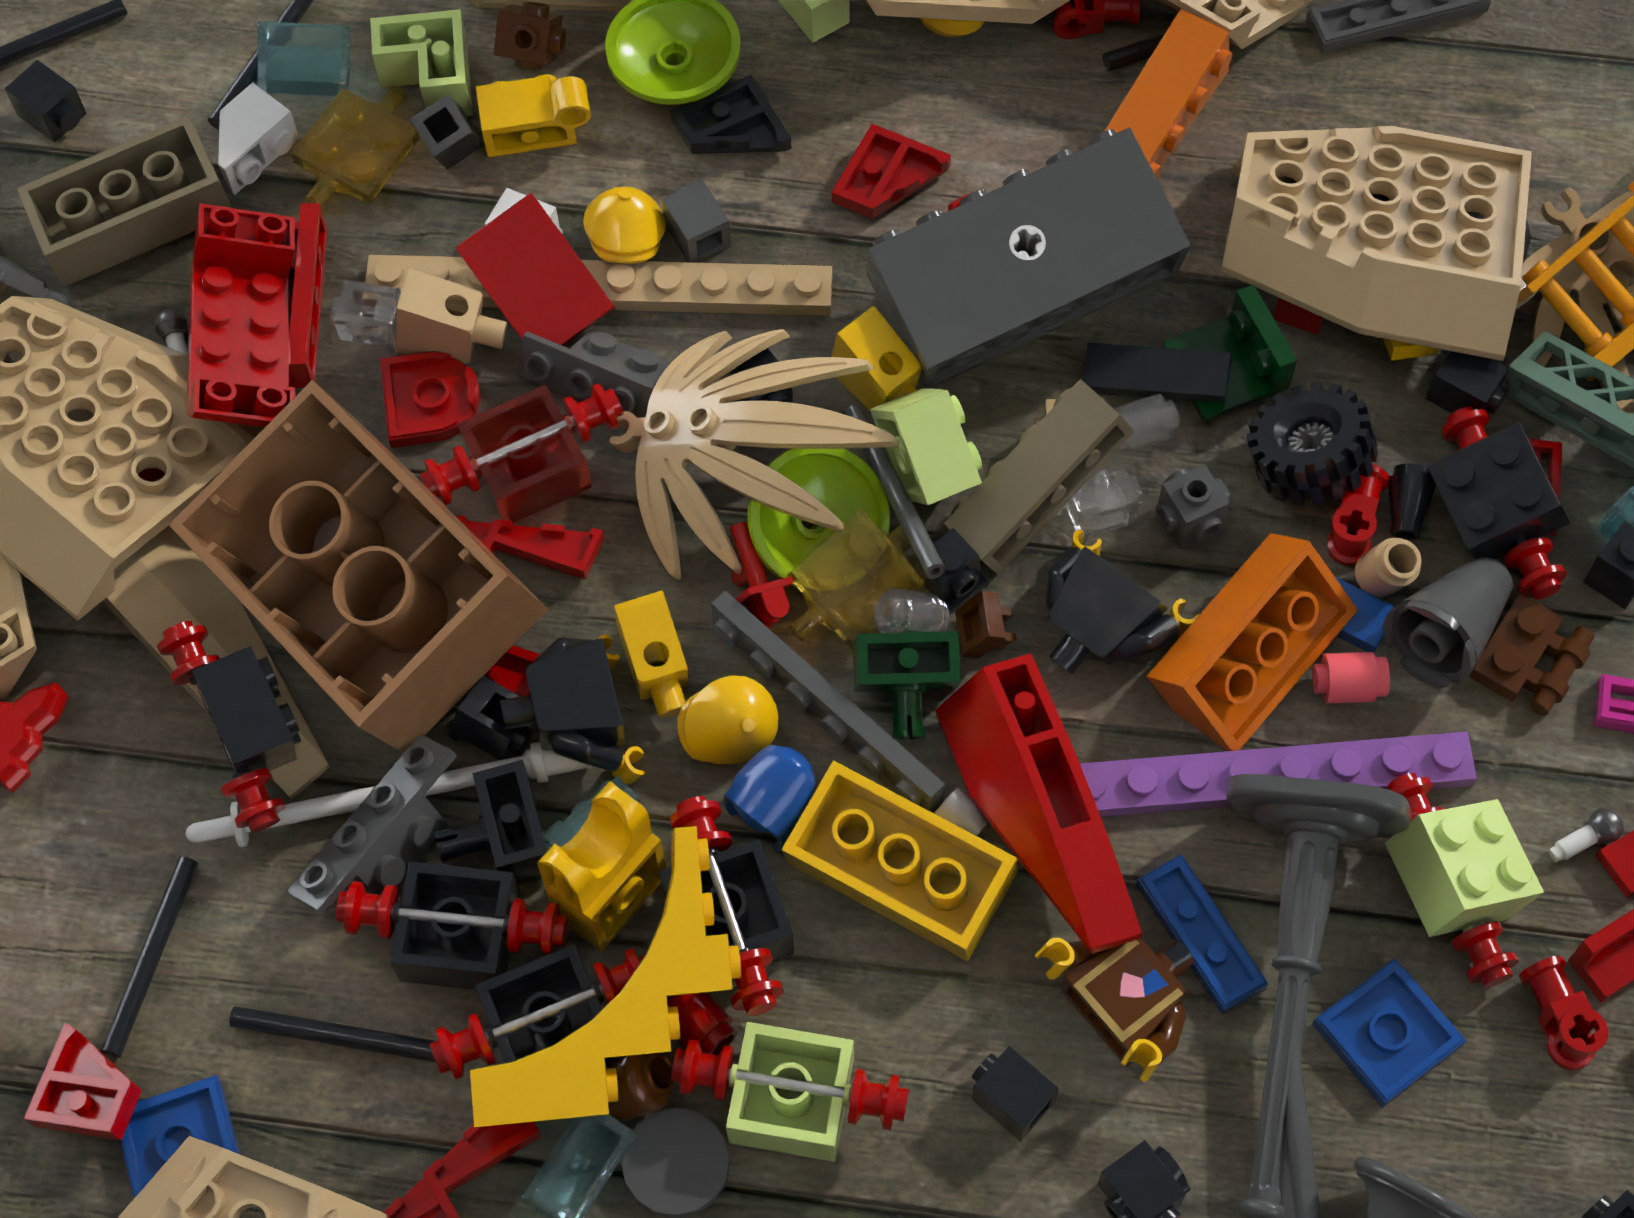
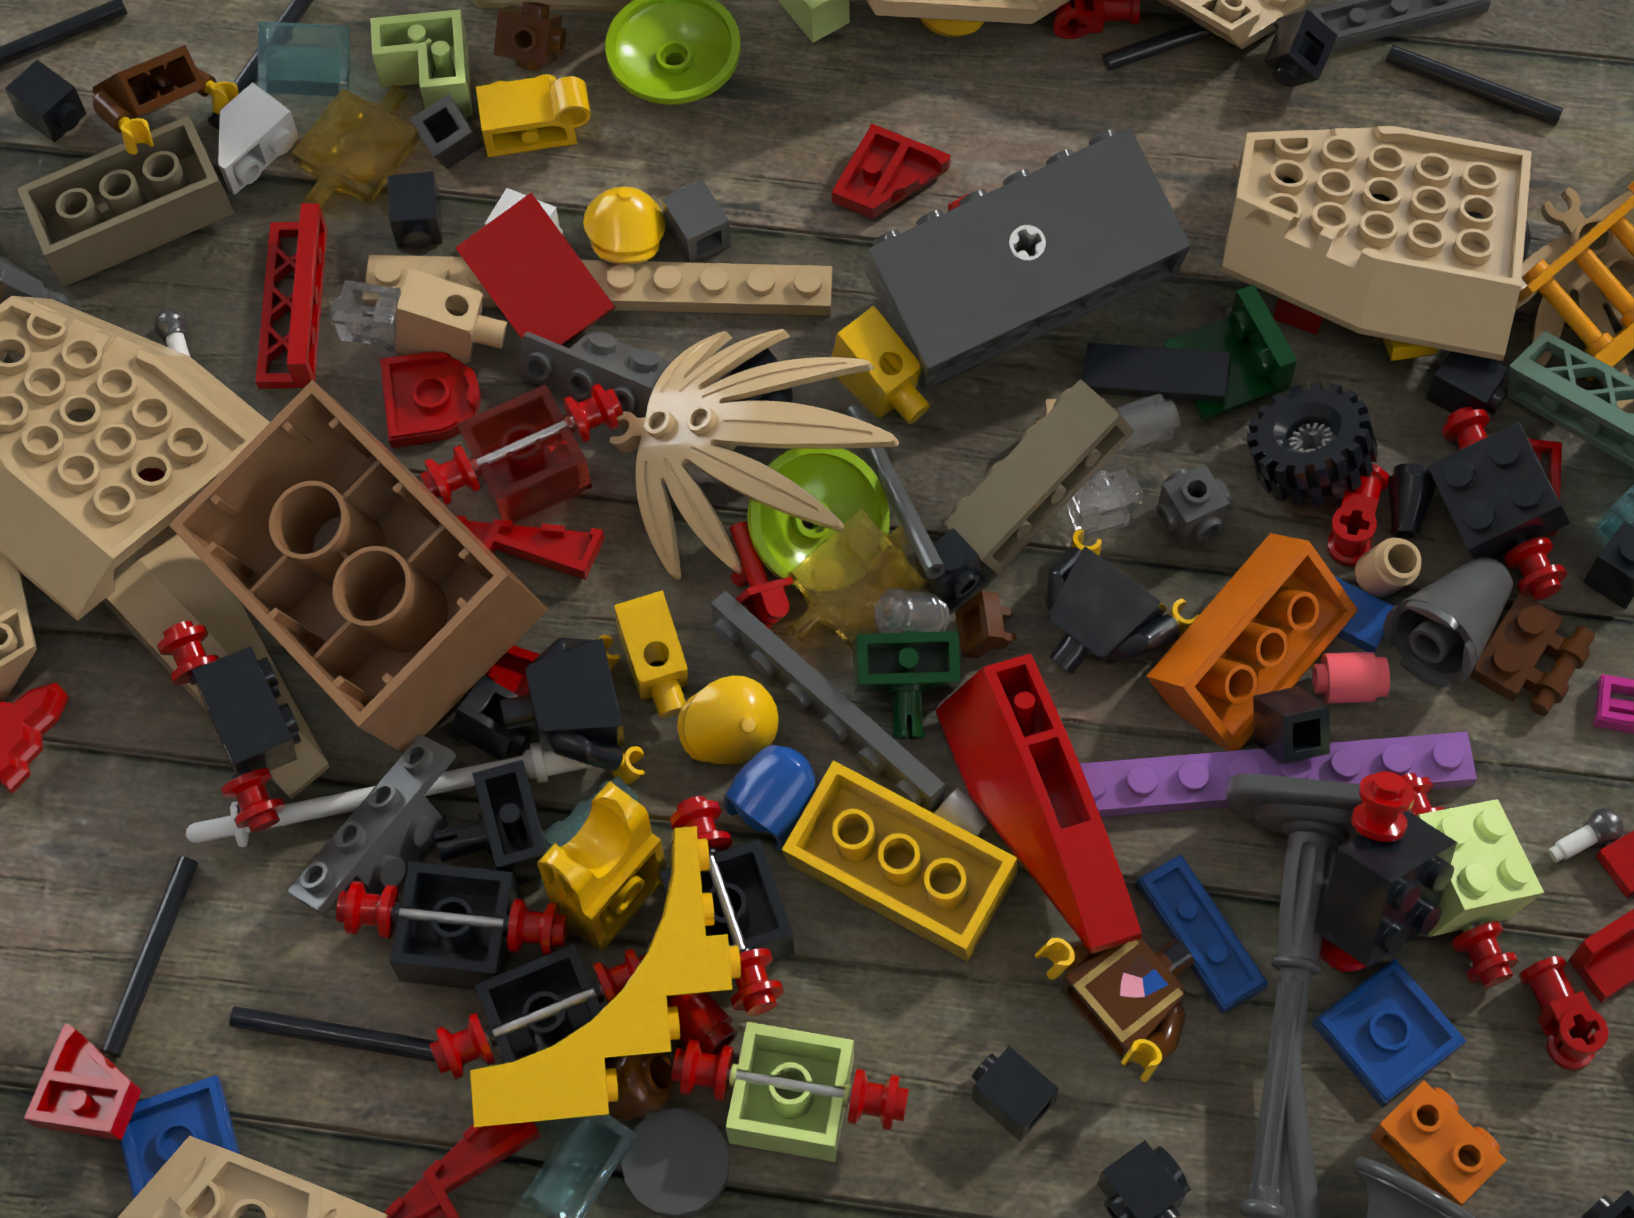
(153, 86): none -> reddish brown torso
(239, 316): red slope -> none
(415, 209): none -> black brick
(731, 122): black wing -> none
(932, 447): yellowish green brick -> none
(1174, 86): orange wedge -> none
(1291, 724): none -> black brick
(1298, 57): none -> black brick
(1384, 880): none -> black brick
(1438, 1144): none -> orange brick
(1474, 85): none -> black bar

